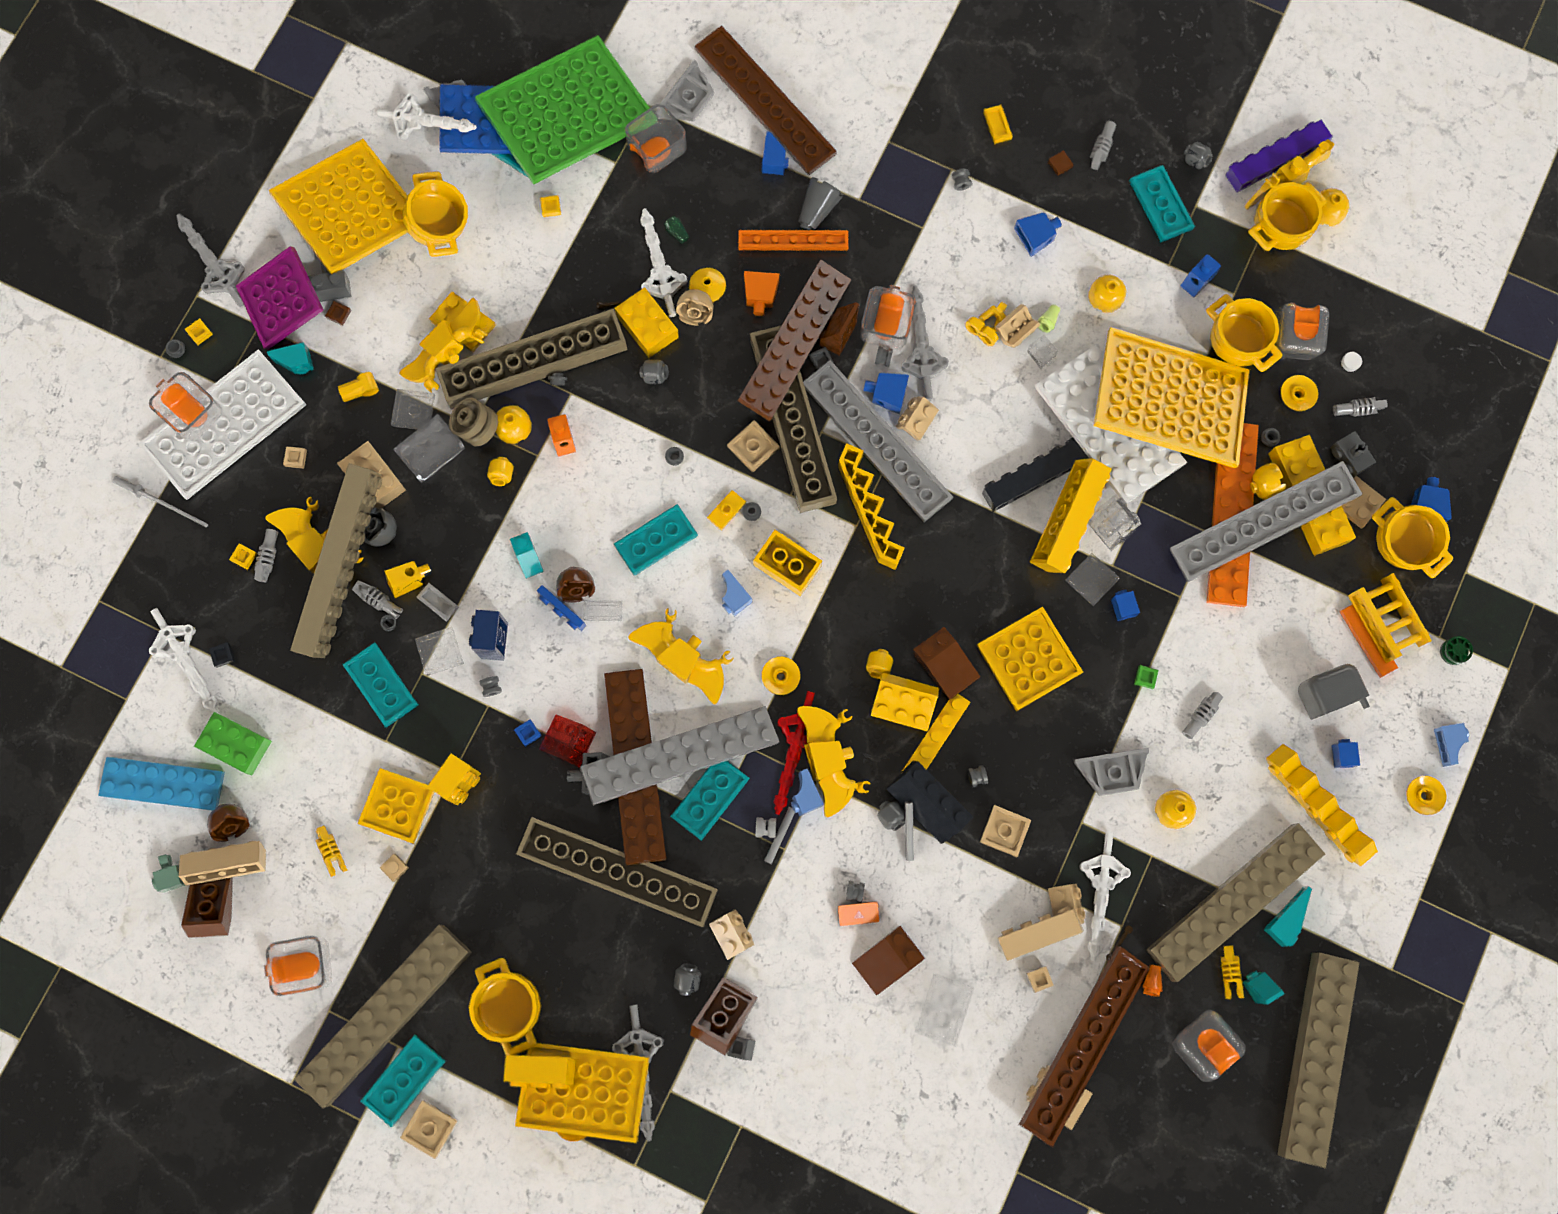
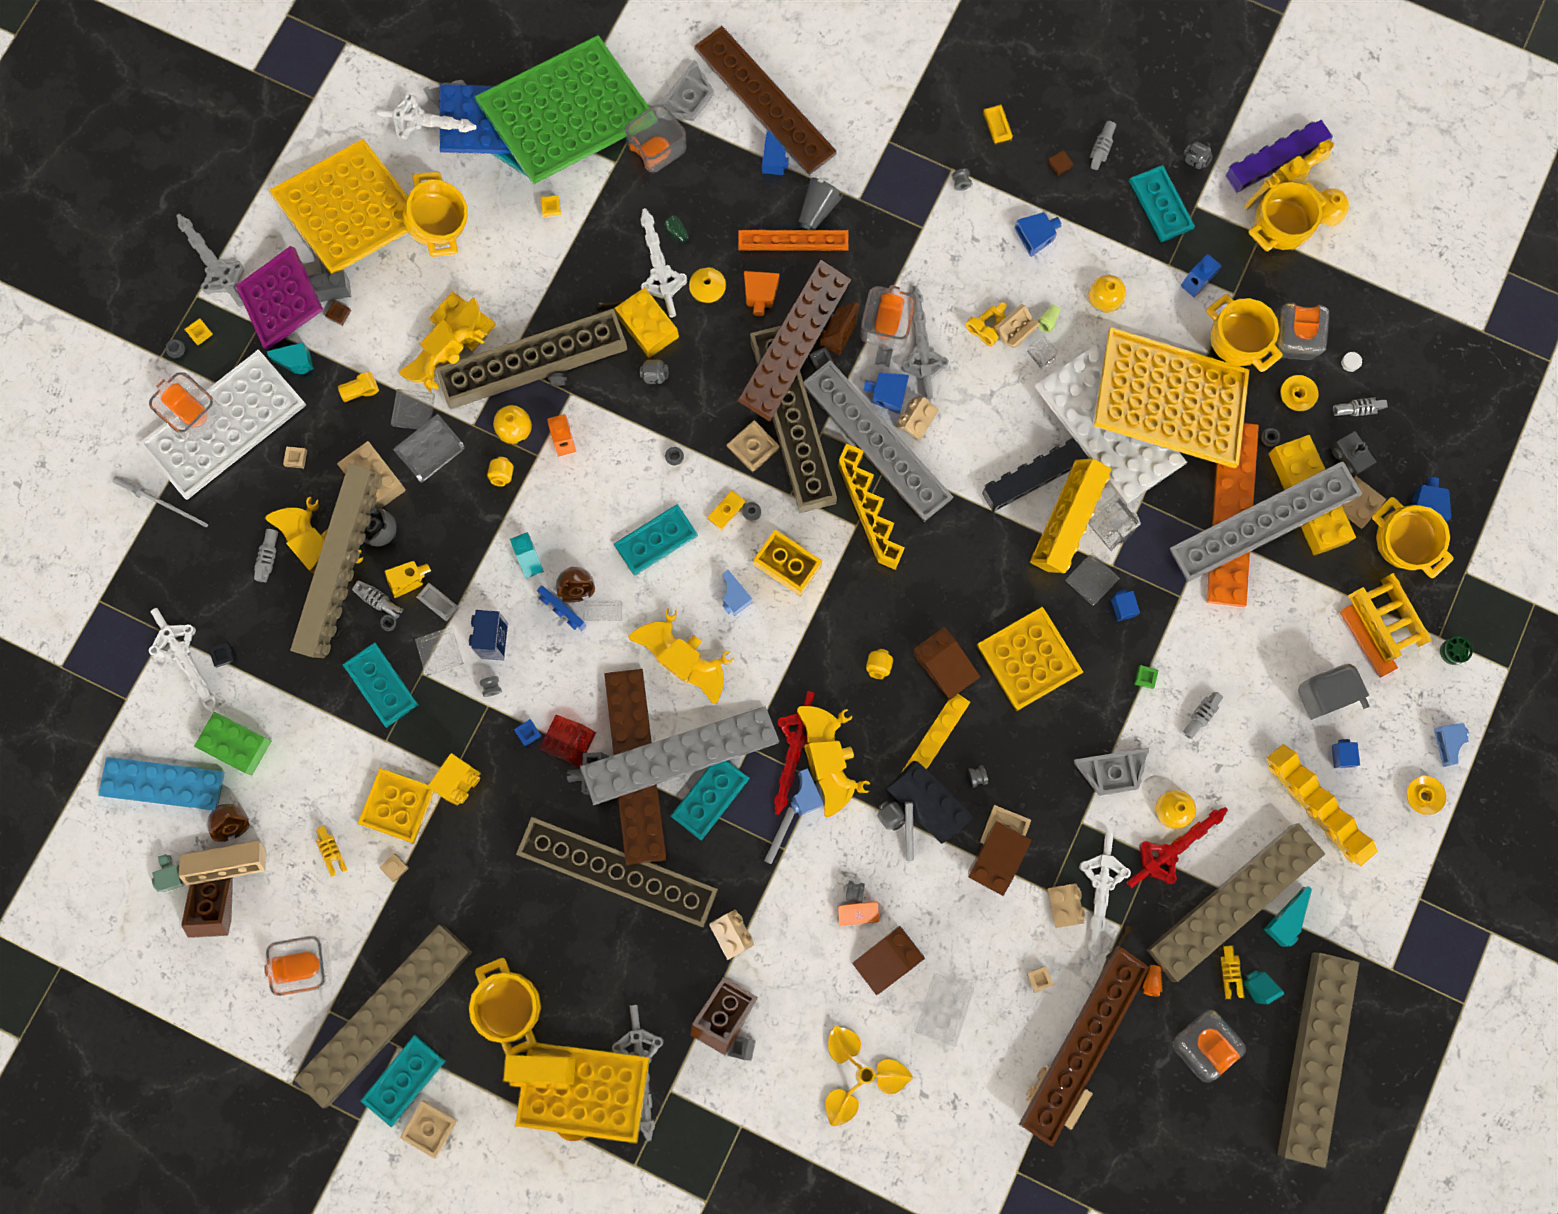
(243, 556): yellow plate -> none
(473, 421): dark tan wheel -> none
(687, 979): dark grey head -> none
(694, 307): tan cylinder -> none
(761, 827): light grey wheel -> none
(783, 666): yellow dish -> none
(891, 1076): none -> yellow plant
(905, 701): yellow brick -> none
(999, 858): none -> reddish brown slope
(1040, 934): tan brick -> none
(1169, 853): none -> red bar
(1267, 481): yellow cylinder -> none

